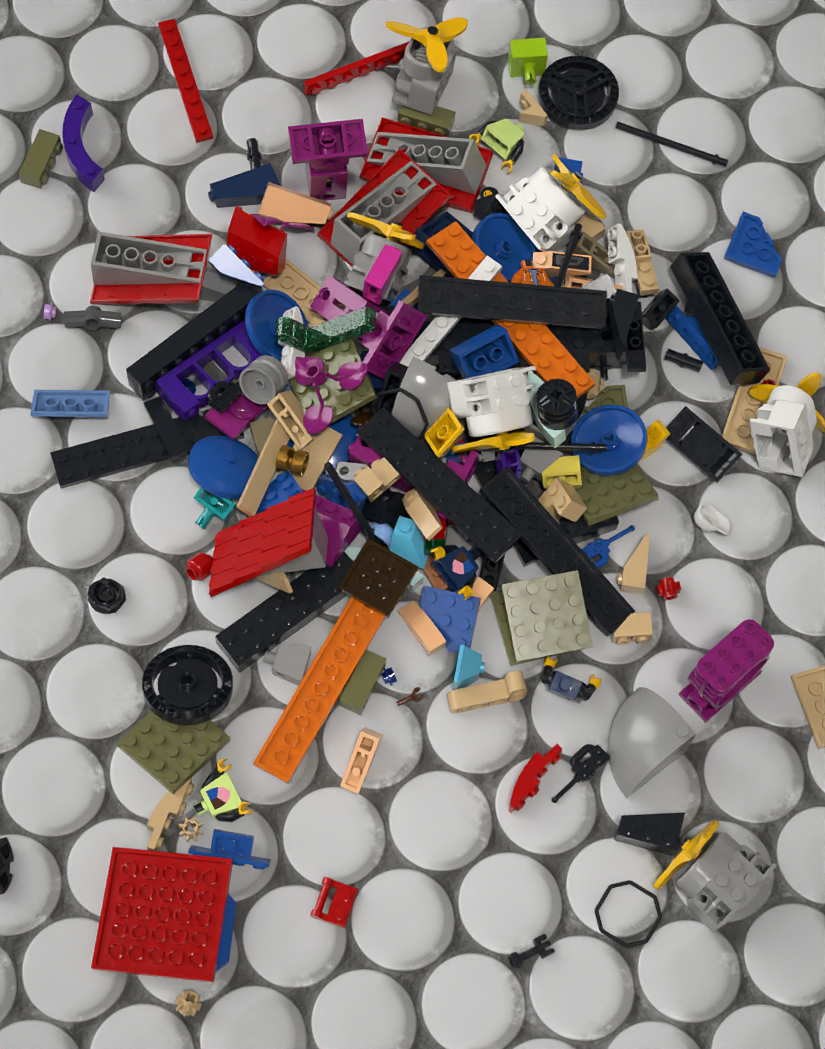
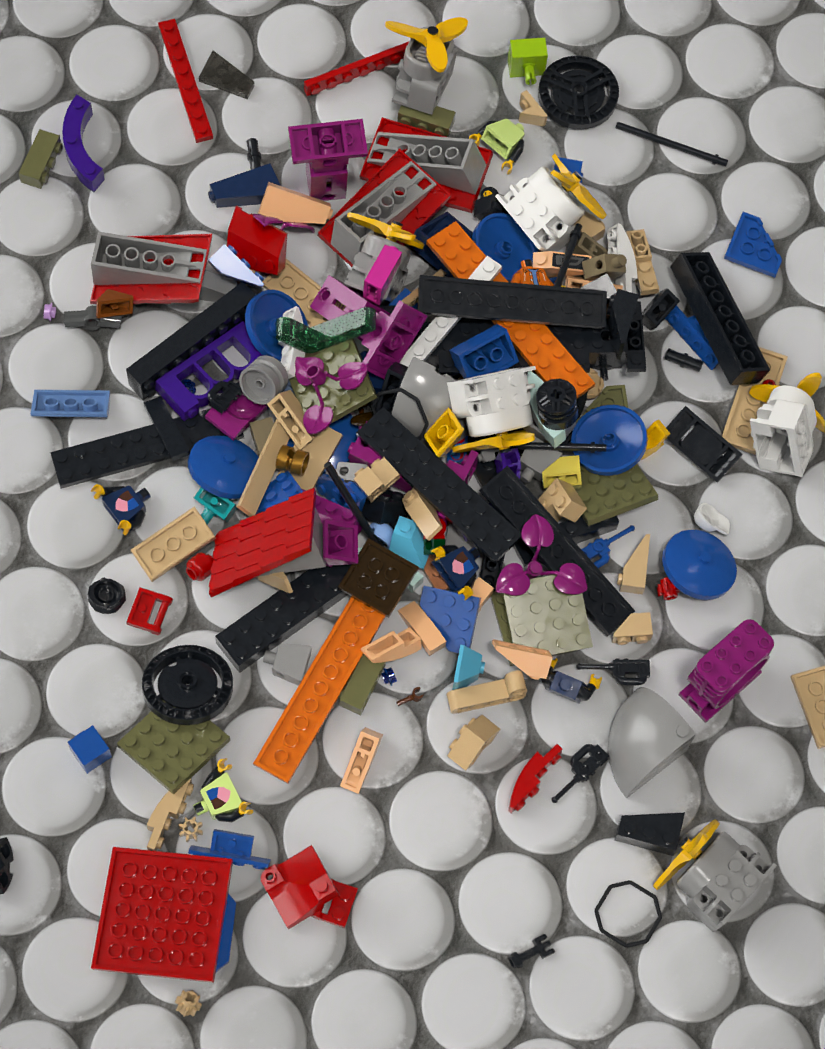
(89, 749): none -> blue head
(114, 304): none -> dark orange slope
(123, 505): none -> torso
(143, 608): none -> red plate
(173, 544): none -> tan tile
(226, 77): none -> clear smoke wing
(299, 886): none -> red slope
(340, 543): none -> magenta slope
(393, 646): none -> light nougat slope
(473, 740): none -> tan brick
(516, 581): none -> magenta plant
(530, 660): none -> light nougat slope
(611, 264): none -> dark tan torso
(622, 667): none -> black piece
(699, 564): none -> blue dish

